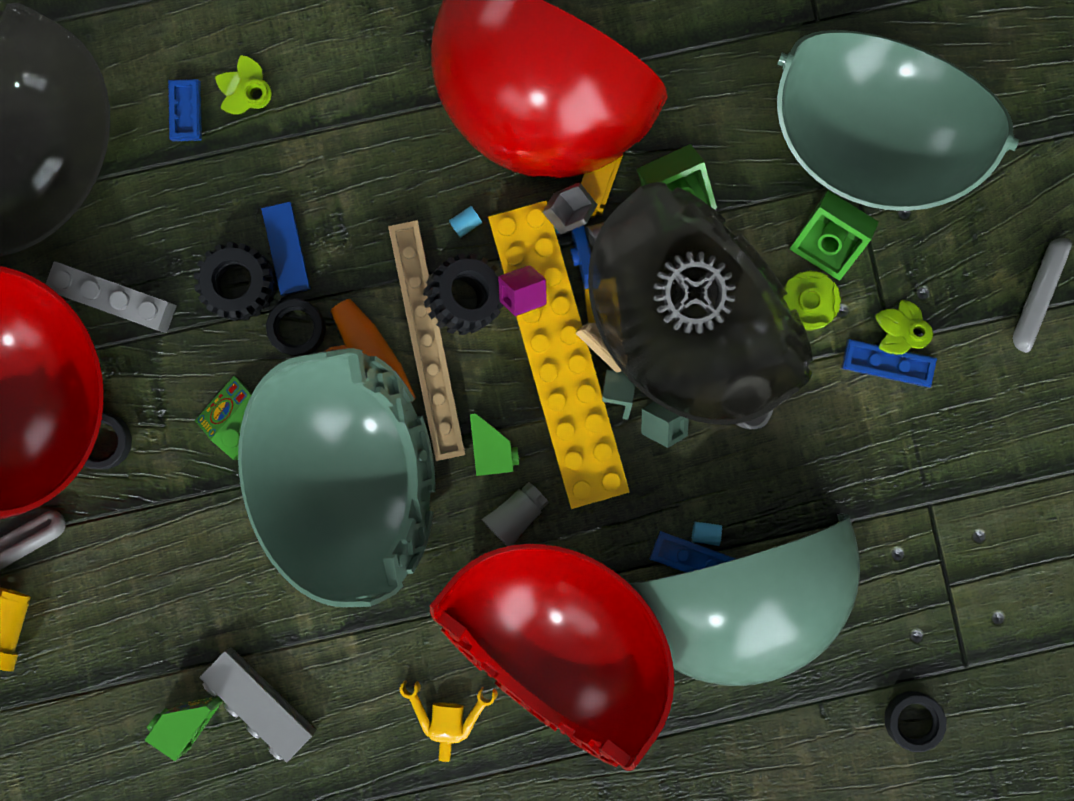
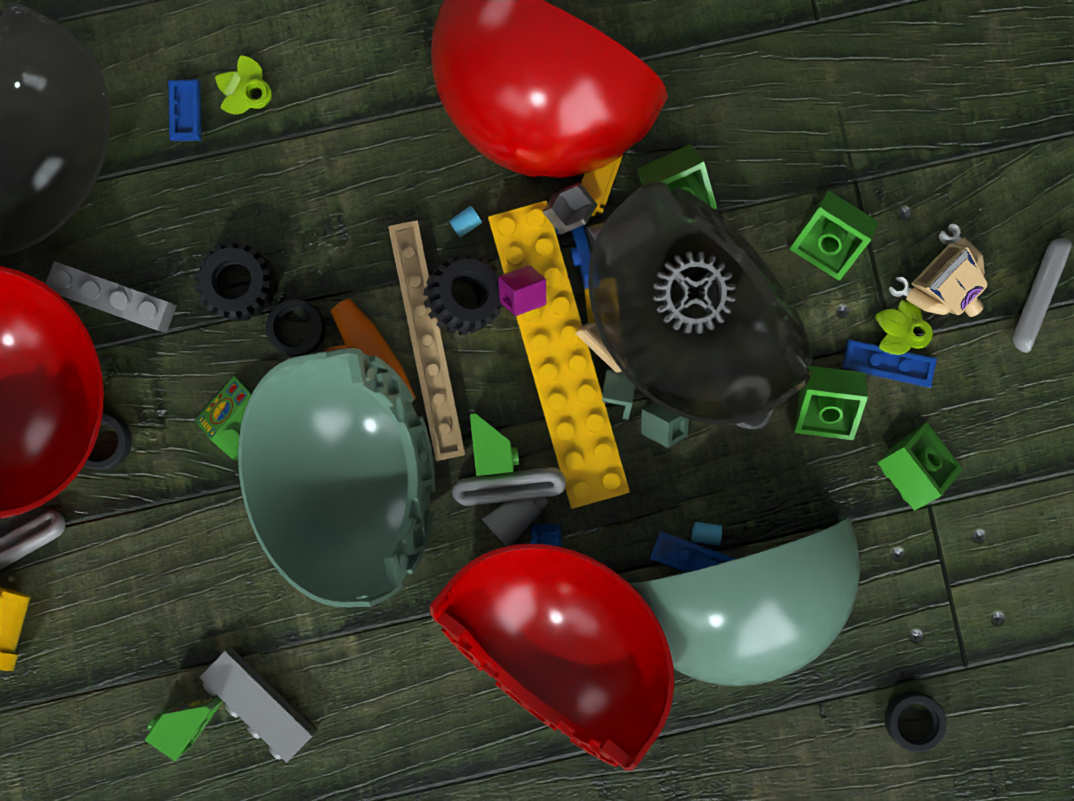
(286, 249): blue tile -> none
(446, 719): yellow piece -> none
(509, 486): none -> light grey piece
(546, 534): none -> blue plate
(813, 297): lime tile -> none
(831, 403): none -> bright green slope
(888, 121): sand green windscreen -> none
(920, 467): none -> bright green slope
(950, 280): none -> tan torso

